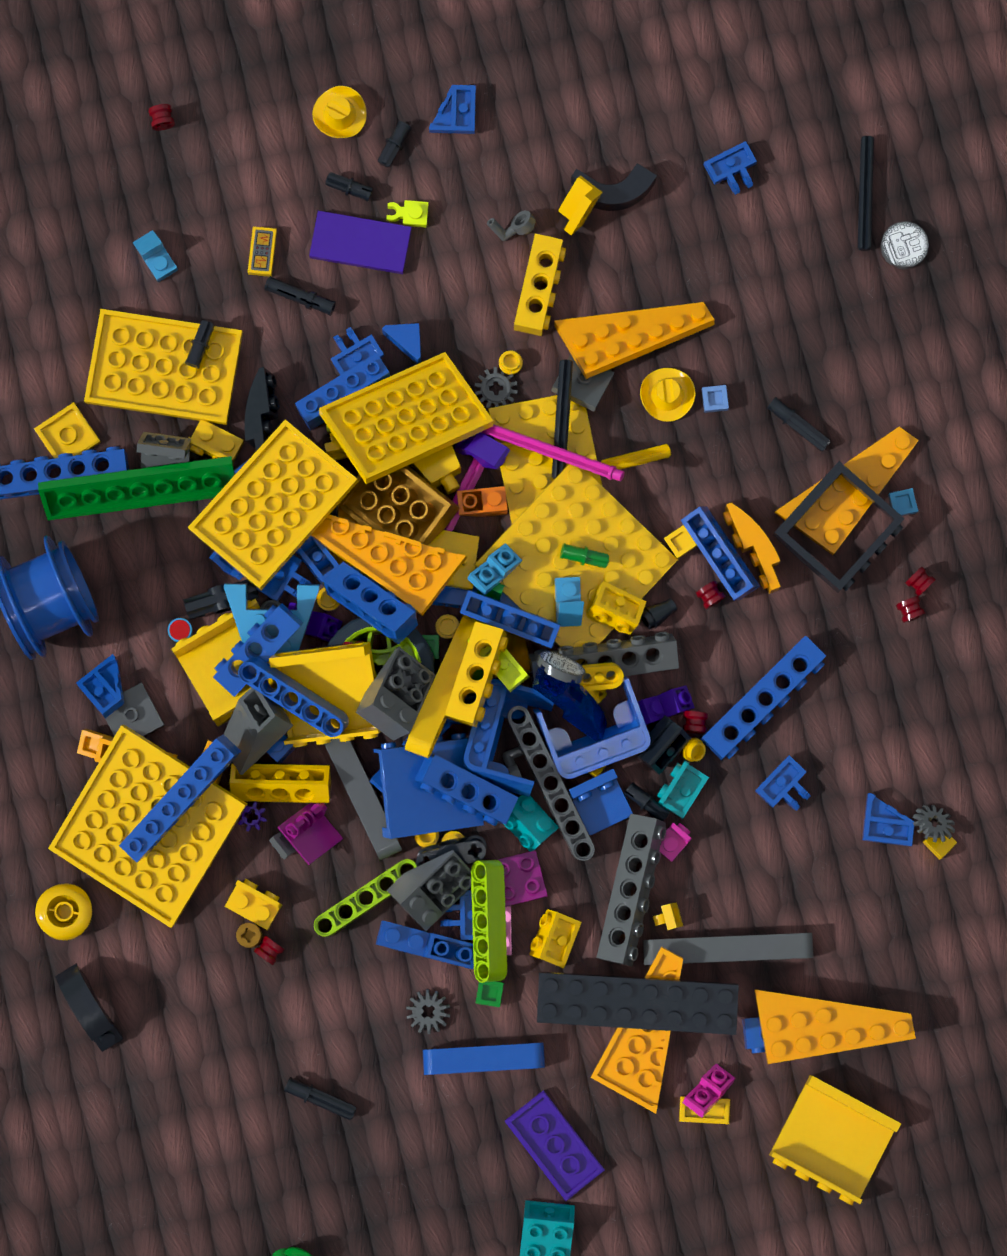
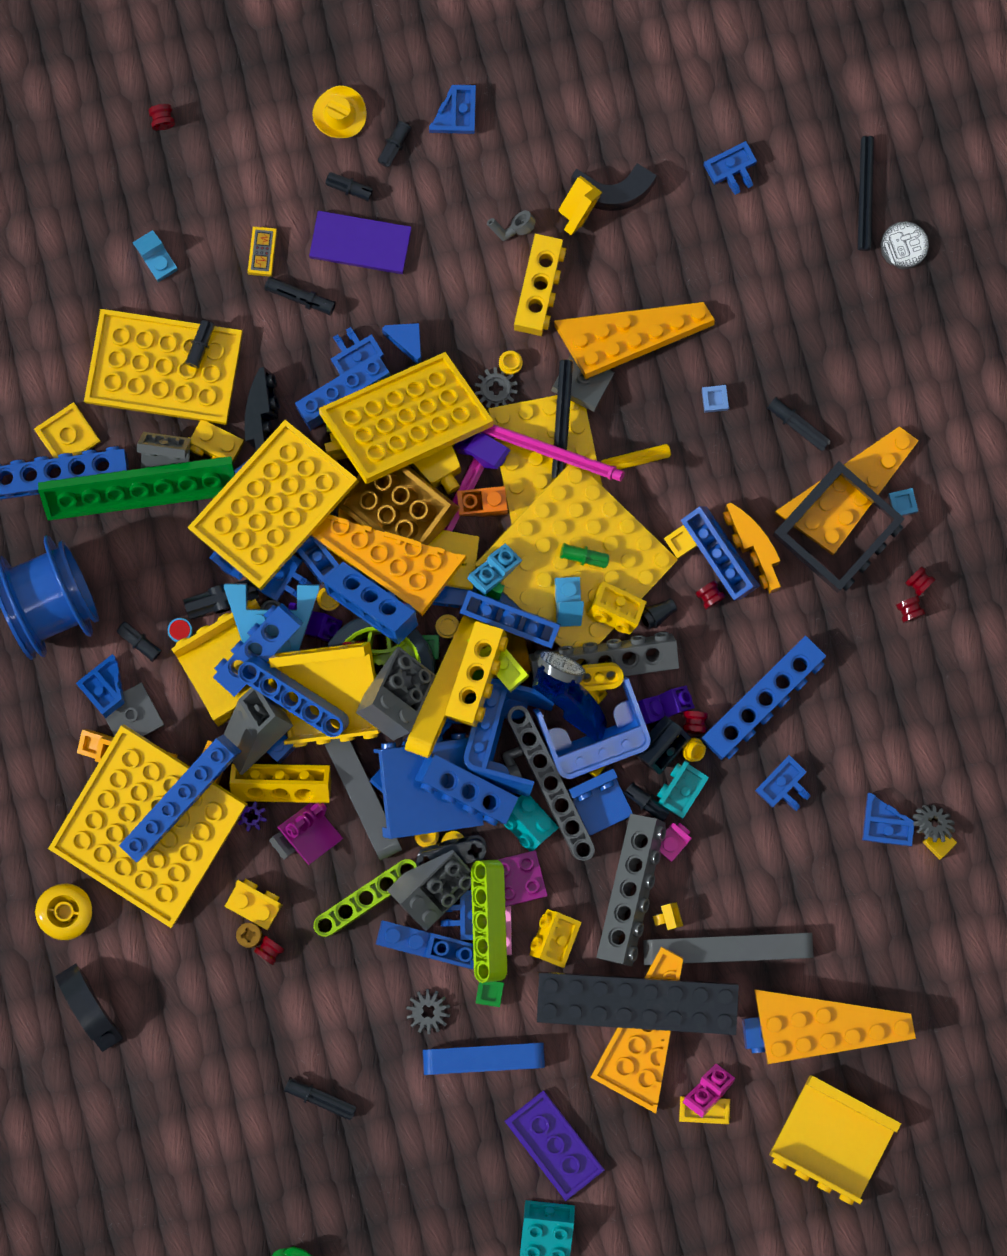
(139, 641): none -> black axle
(413, 213): neon yellow plate -> none
(667, 394): yellow hat -> none

